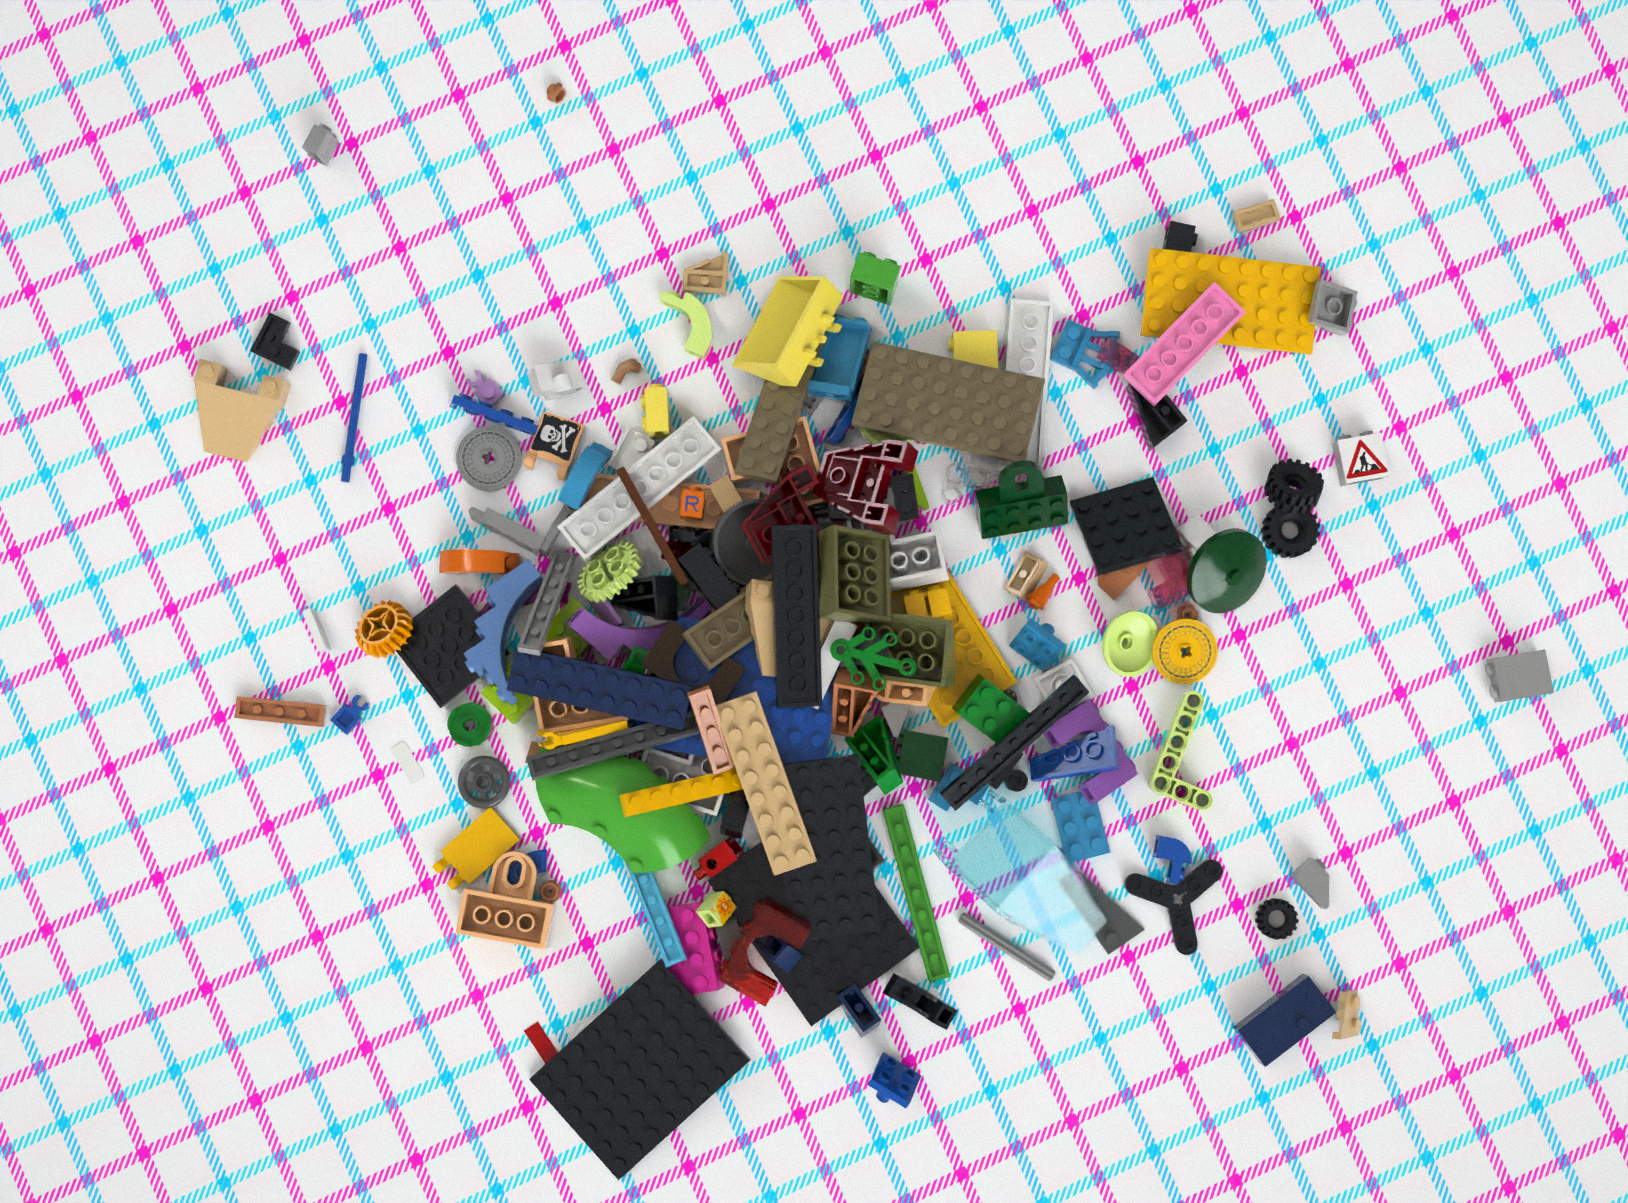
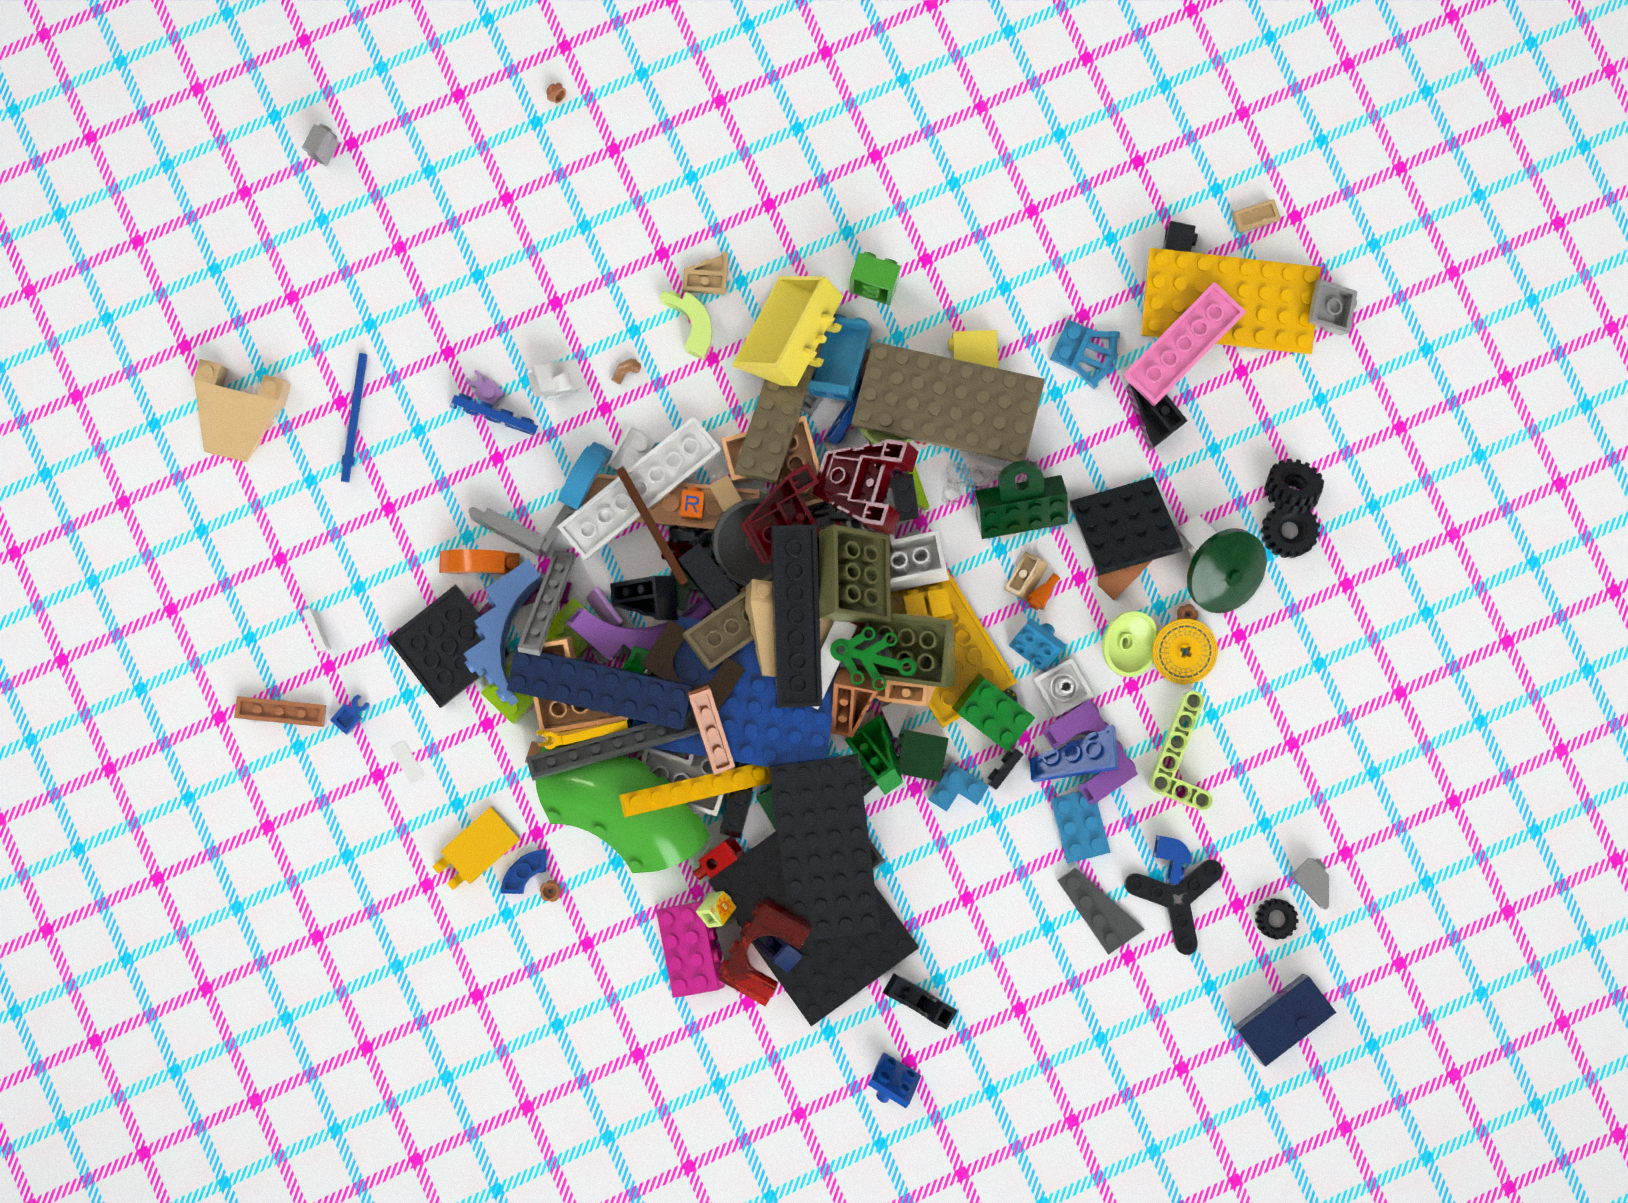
(270, 344): black plate -> none
(383, 629): light orange gear -> none
(464, 713): green plate -> none
(481, 443): light grey piece -> none
(482, 800): dark grey plate -> none
(507, 909): light nougat brick -> none
(541, 1042): red sticker -> none
(555, 442): flag -> none
(622, 563): yellowish green gear -> none
(640, 1069): black plate -> none
(657, 408): light yellow brick -> none
(658, 917): medium azure tile -> none
(765, 783): tan plate -> none
(858, 1010): dark blue slope -> none
(916, 893): bright green tile -> none
(1006, 946): light grey axle -> none
(1014, 742): black plate -> none
(1016, 780): black wheel -> none
(1026, 877): clear light blue windscreen -> none
(1029, 354): white plate -> none
(1117, 355): clear pink slope -> none
(1174, 571): clear pink brick -> none
(1348, 1014): tan wing -> none
(1360, 458): piece -> none
(1519, 676): light grey brick -> none

